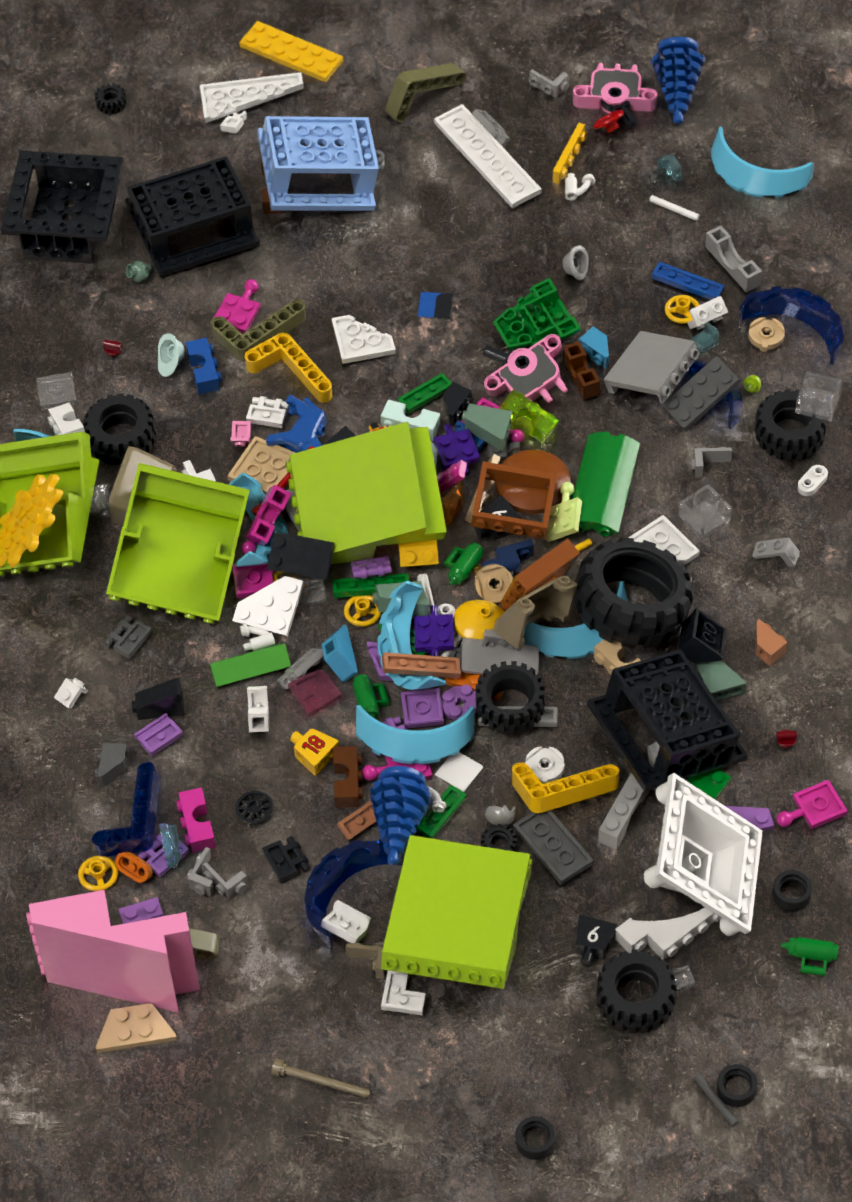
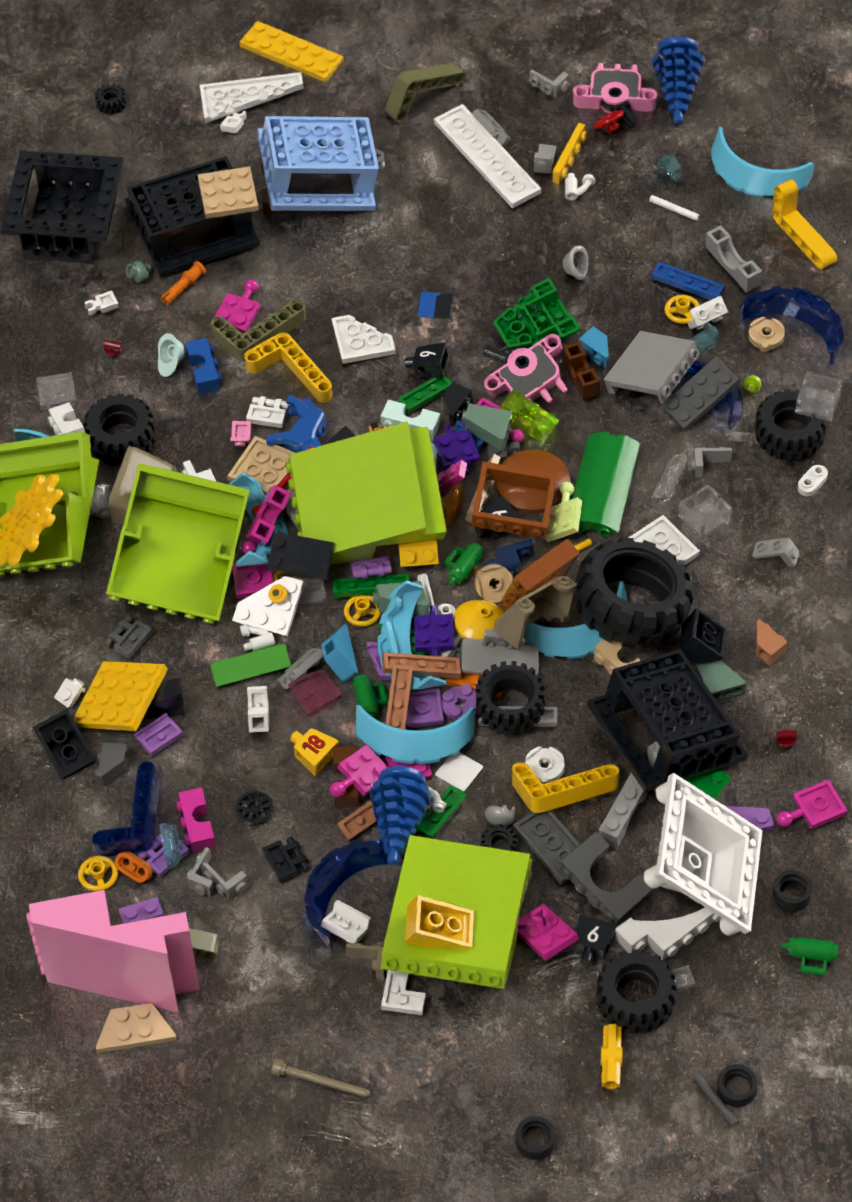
(63, 743): none -> black slope
(103, 302): none -> white plate
(119, 695): none -> yellow plate
(188, 278): none -> orange pin
(228, 192): none -> tan plate
(282, 593): none -> yellow plate
(360, 770): none -> dark pink plate
(399, 696): none -> nougat plate
(429, 360): none -> black torso
(438, 924): none -> yellow slope
(544, 158): none -> light grey bracket
(545, 932): none -> dark pink plate
(611, 1056): none -> yellow piece
(613, 905): none -> dark grey arch
(669, 478): none -> clear plate
(798, 228): none -> yellow beam

